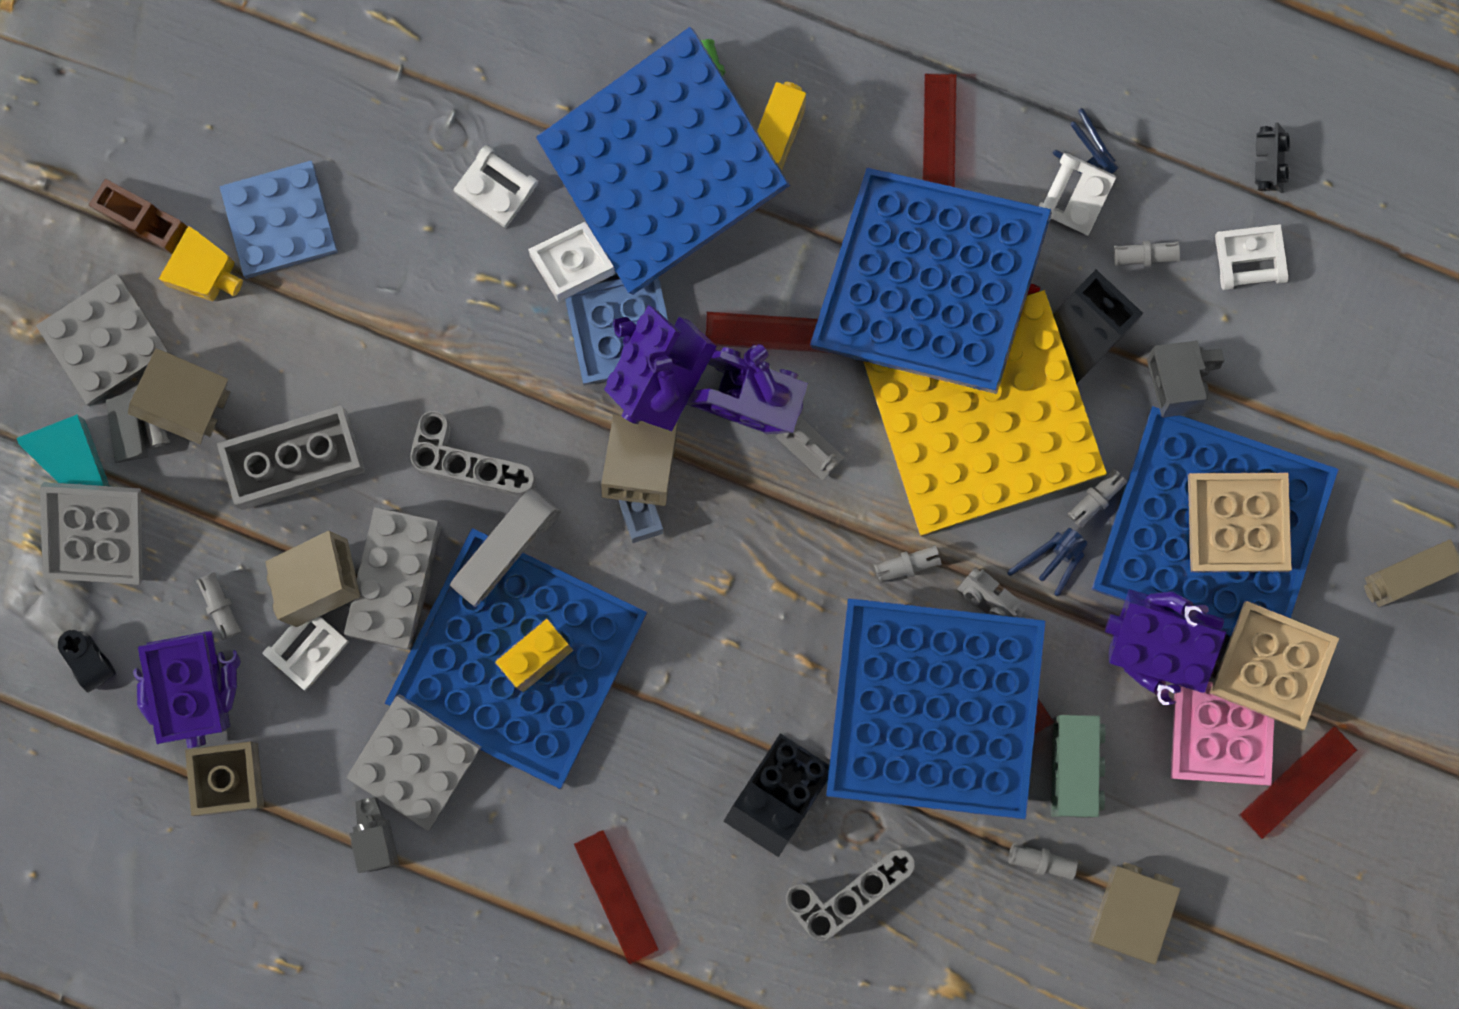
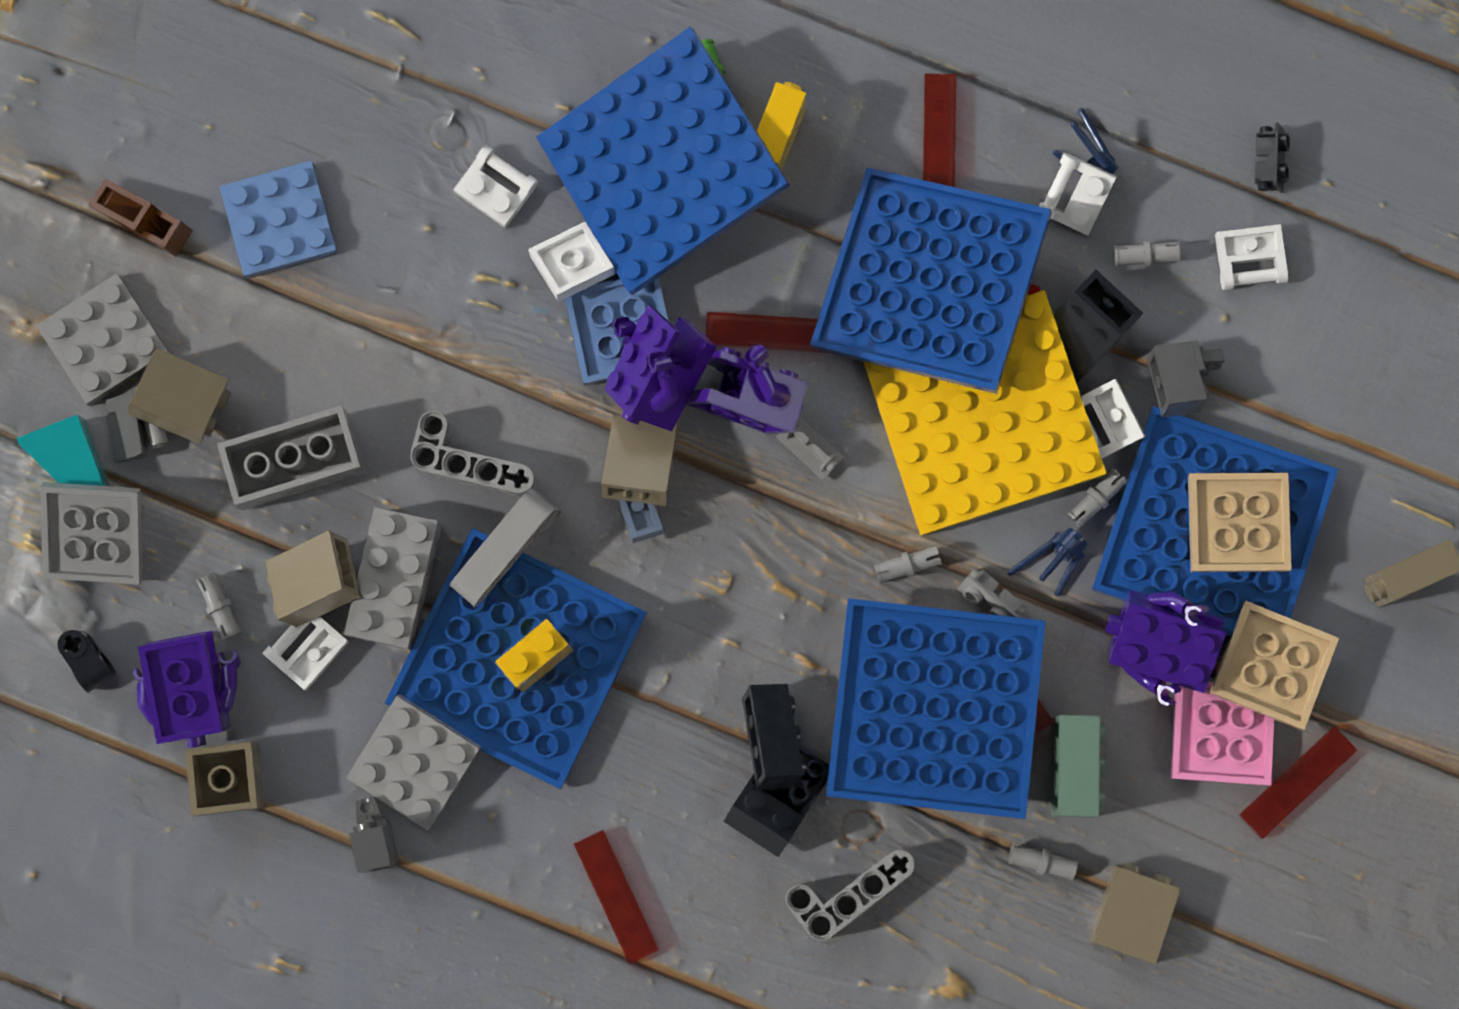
(200, 268): yellow torso -> none
(773, 736): none -> black brick
(1114, 416): none -> white plate

